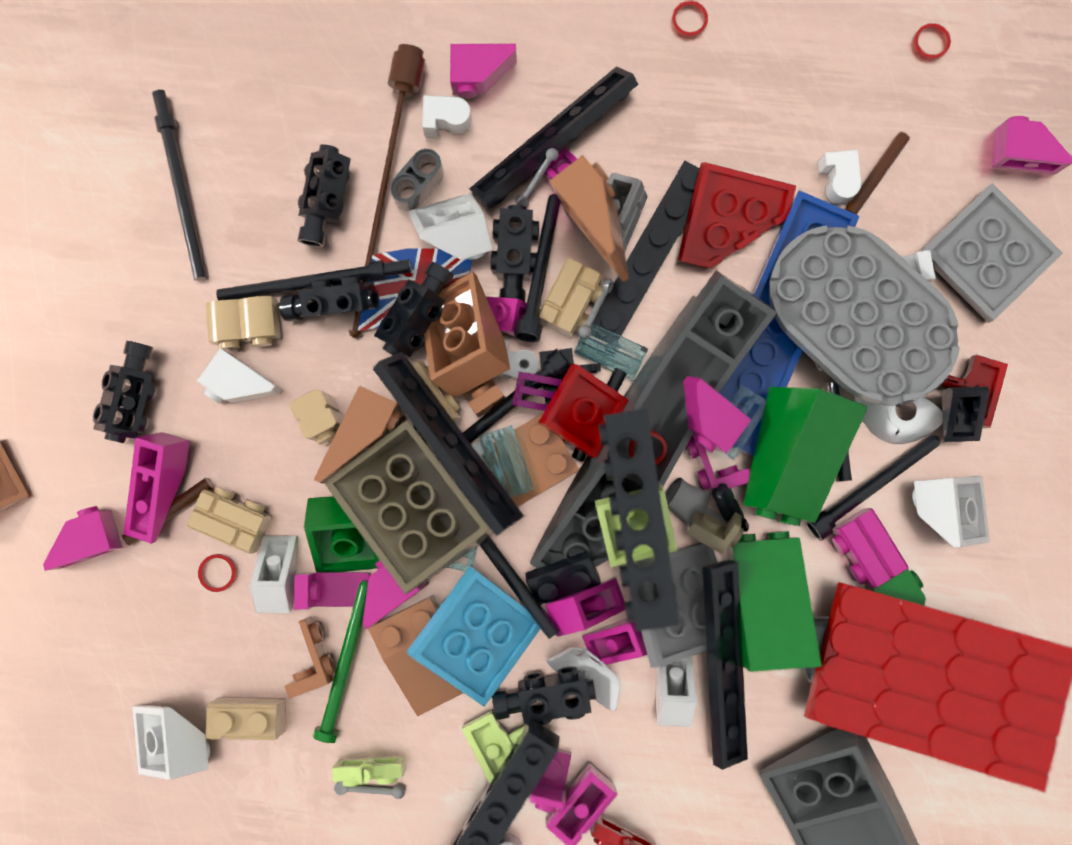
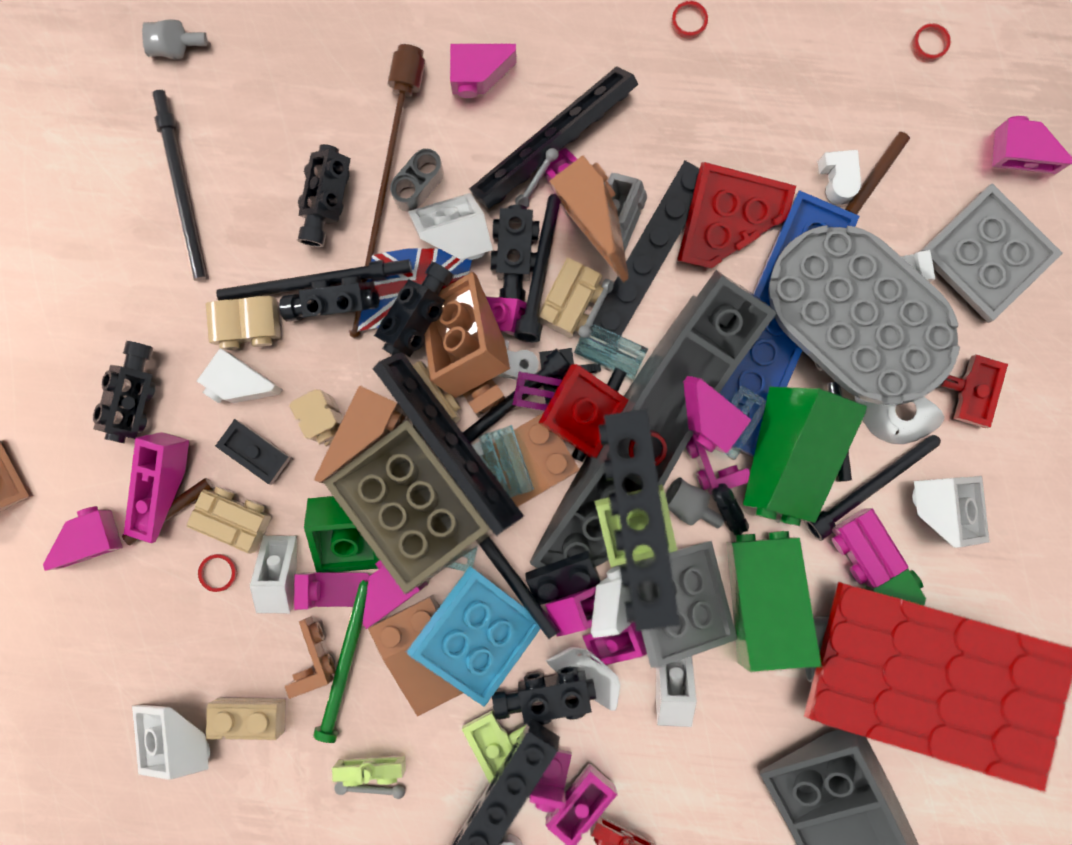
(169, 38): none -> light grey piece
(253, 452): none -> black plate
(445, 113): white leg -> none
(609, 605): none -> white slope
(710, 531): dark tan bracket -> none
(725, 663): black plate -> none
(964, 413): black slope -> none

